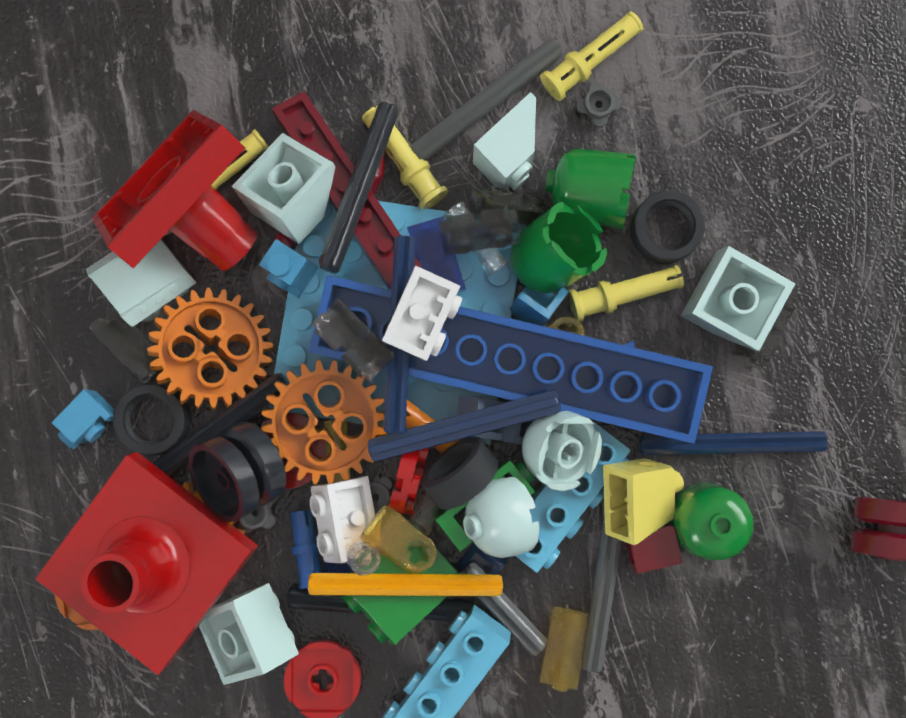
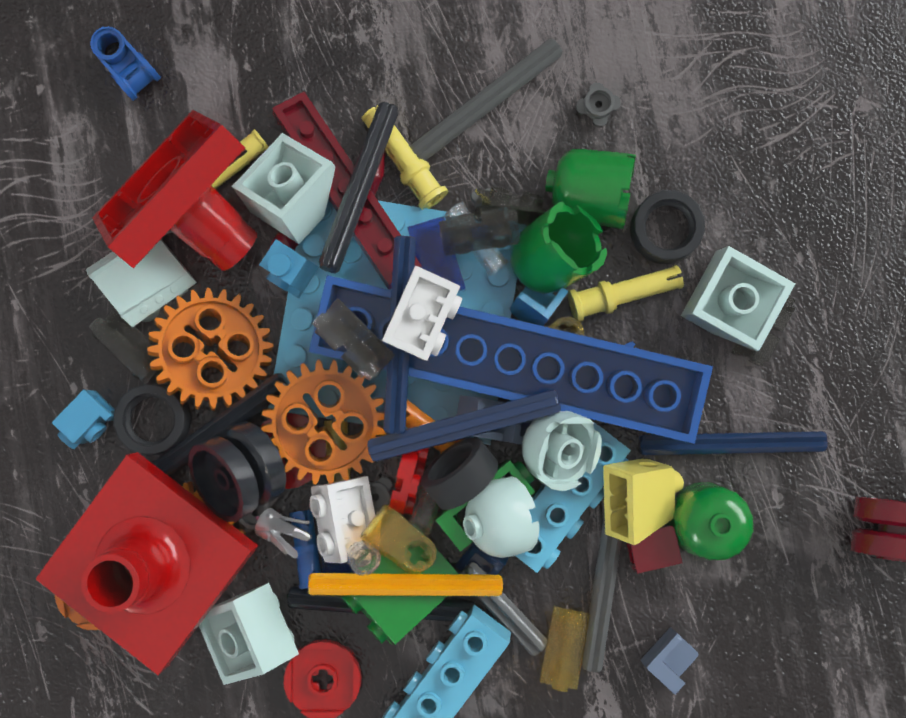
(127, 65): none -> blue piece
(272, 524): none -> flat silver piece
(509, 147): light aqua slope -> none
(575, 61): light yellow pin -> none
(669, 659): none -> sand blue panel

